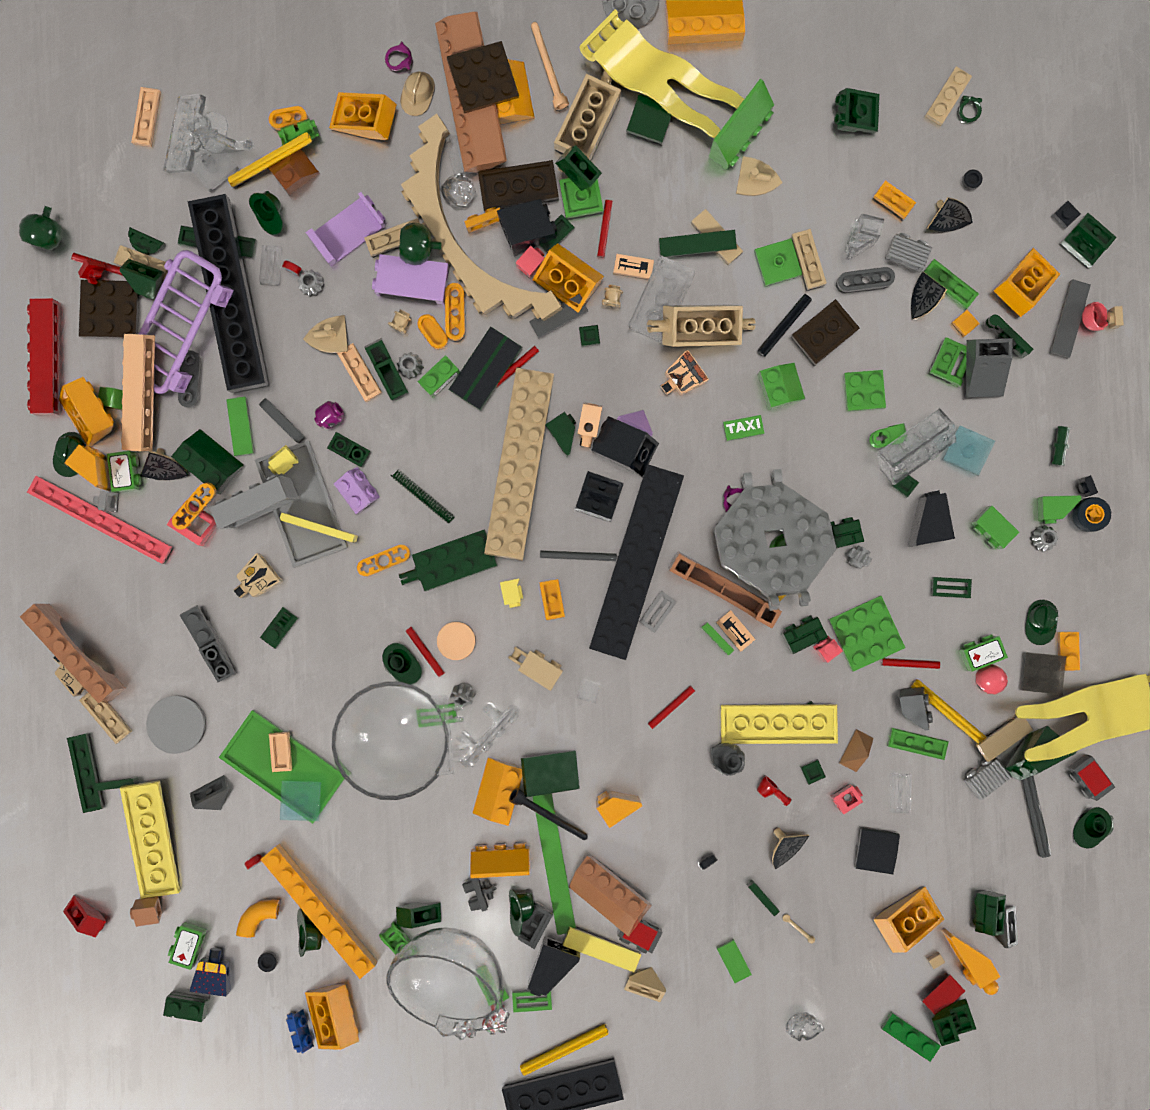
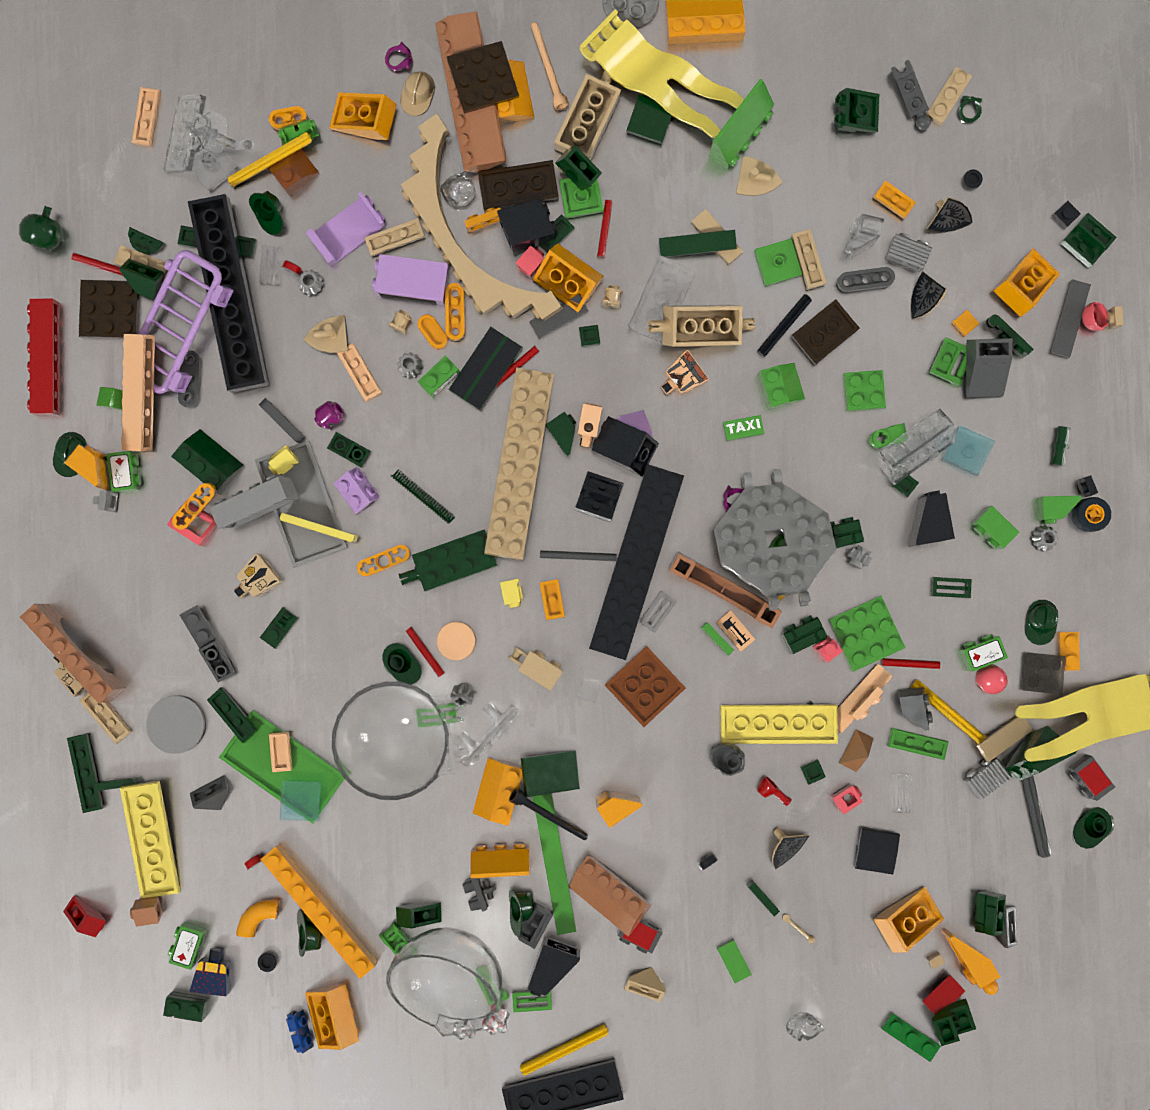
(85, 411): light orange slope -> none
(91, 270): red tile -> none
(99, 519): coral plate -> none
(162, 467): shield -> none
(232, 715): none -> dark green tile
(240, 426): bright green tile -> none
(386, 369): dark green slope -> none
(416, 244): dark green piece -> none
(601, 949): light yellow tile -> none
(633, 266): light nougat tile -> none
(645, 686): none -> dark orange plate
(671, 707): red bar -> none
(862, 697): none -> light nougat bracket
(912, 95): none -> dark grey plate
(956, 288): bright green tile -> none

